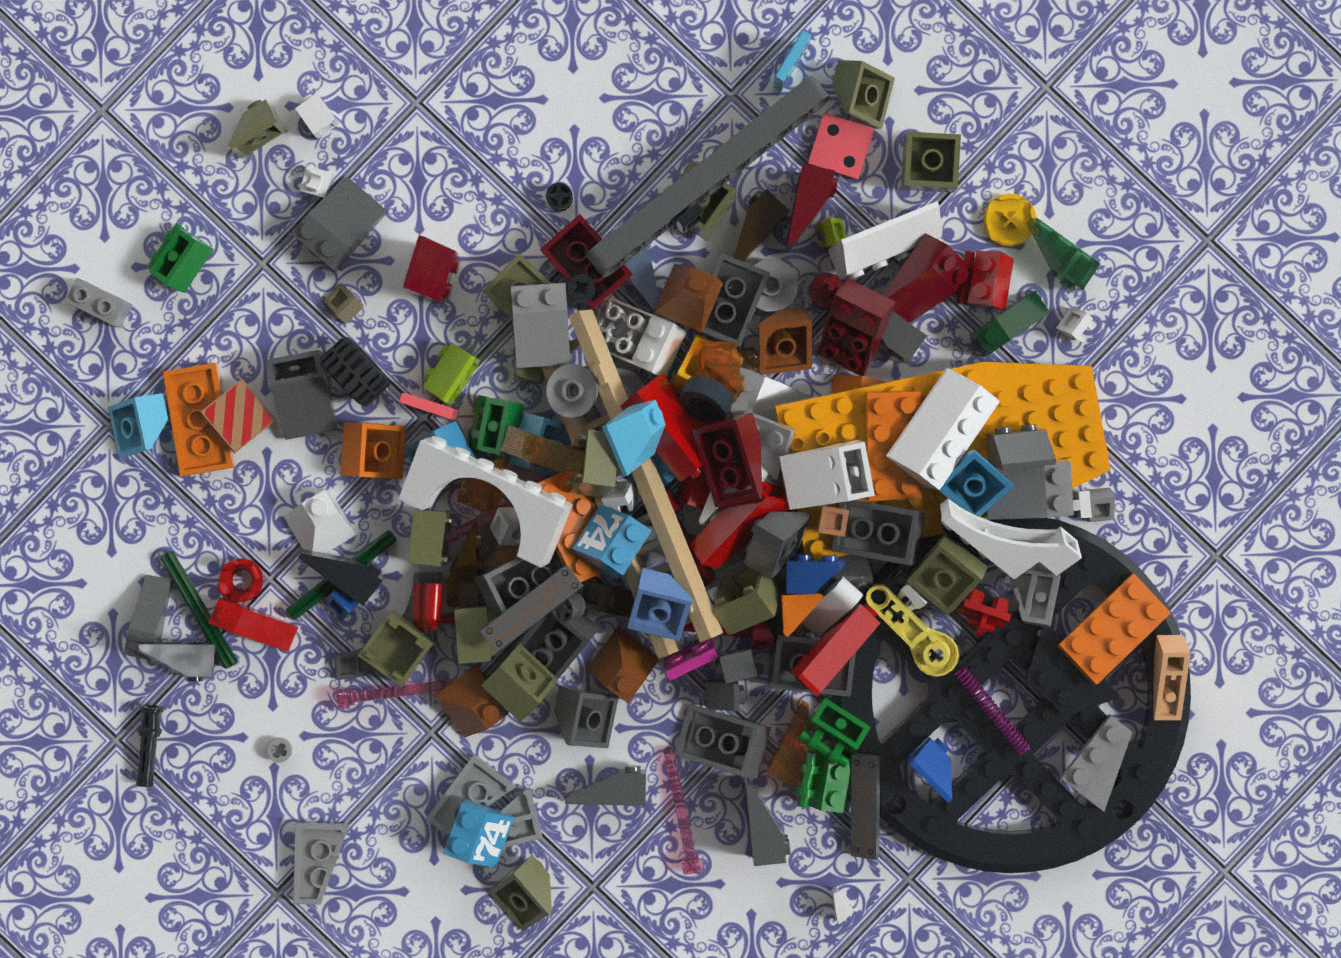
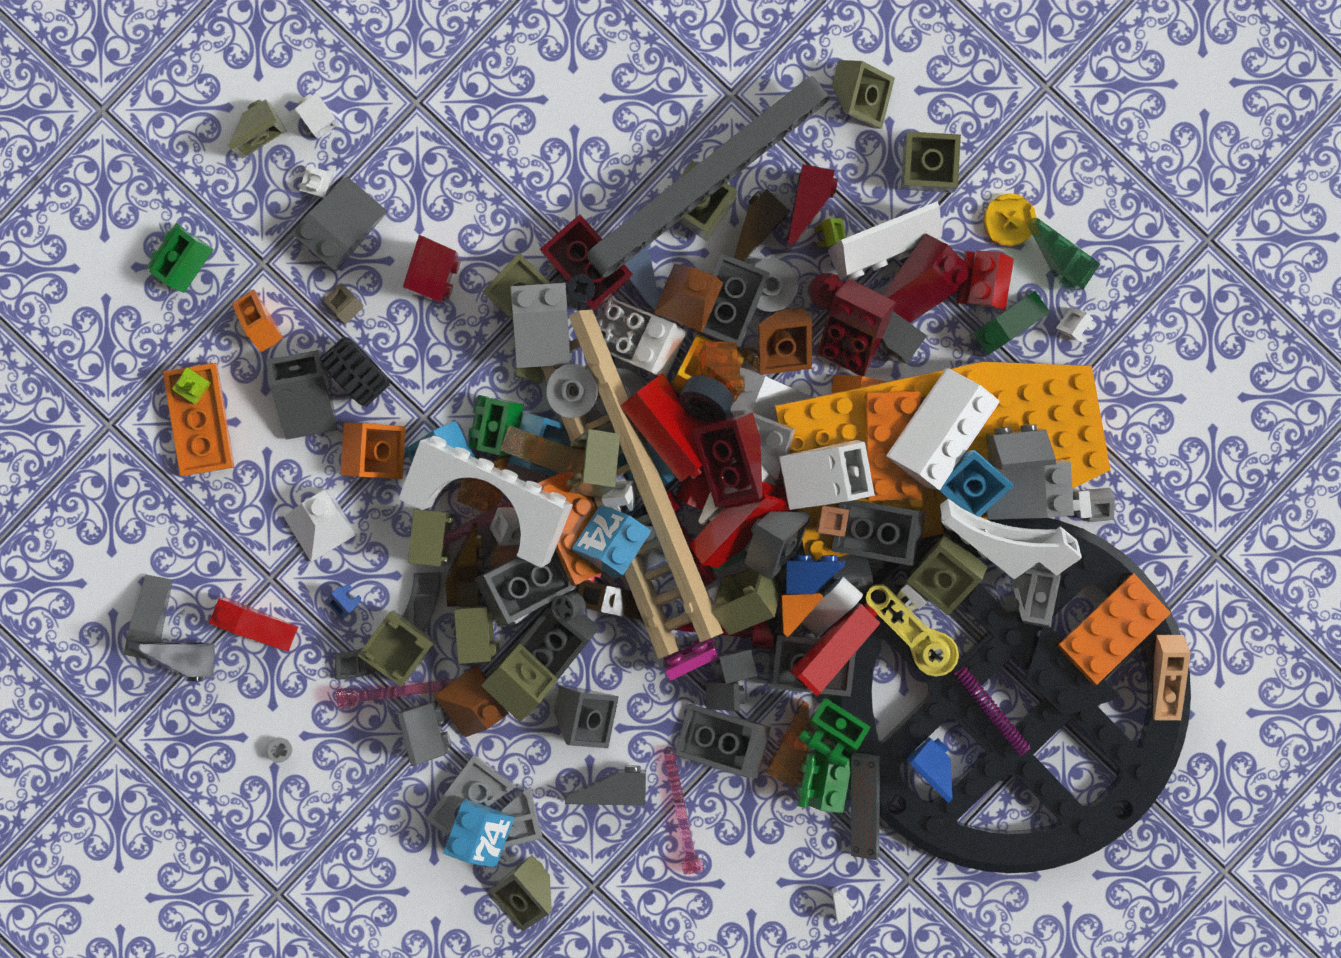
(98, 302): light grey brick -> none
(138, 423): medium azure slope -> none
(149, 732): black pin -> none
(191, 385): none -> lime tile
(198, 609): dark green axle -> none
(227, 587): red piece -> none
(237, 416): tile -> none
(257, 321): none -> orange slope
(315, 858): light grey wing -> none
(326, 587): dark green axle -> none
(348, 574): black slope -> none
(424, 732): none -> dark grey slope
(428, 606): red piece -> none
(429, 406): coral tile -> none
(451, 373): lime slope -> none
(531, 608): dark grey tile -> none
(556, 194): black wheel -> none
(623, 664): dark orange slope -> none
(635, 435): medium azure slope -> none
(659, 605): medium blue slope -> none
(690, 218): black tile -> none
(766, 836): dark grey slope -> none
(791, 60): medium azure tile -> none
(841, 146): coral tile -> none
(983, 616): red hips -> none
(1099, 762): light grey wing -> none

